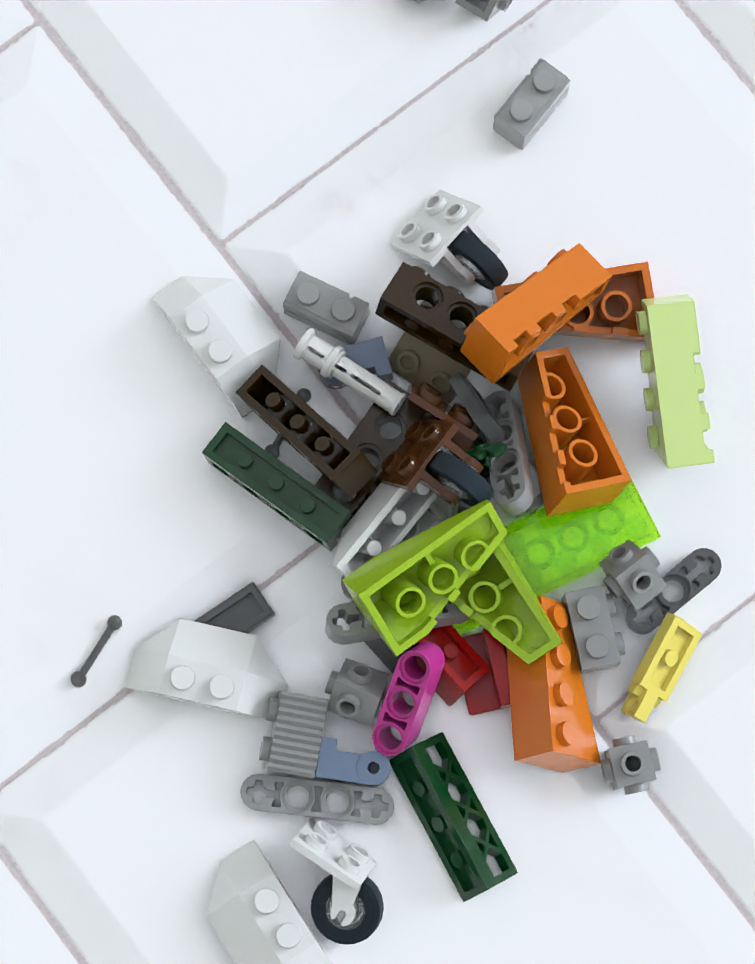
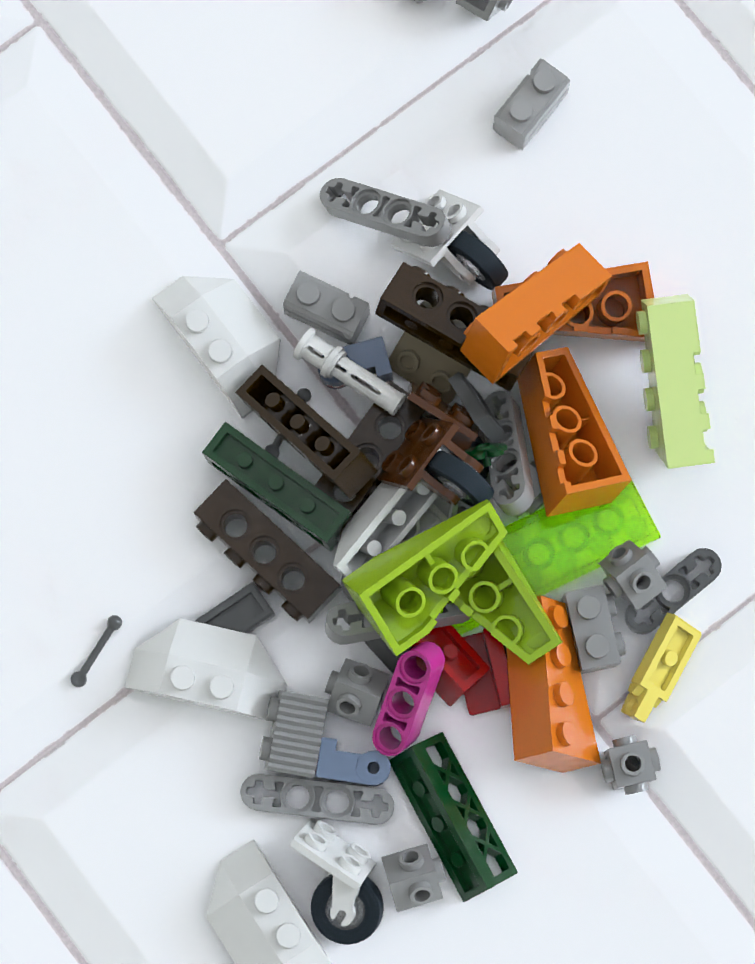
(229, 504): none -> dark brown brick
(382, 215): none -> light grey beam
(414, 877): none -> light grey brick

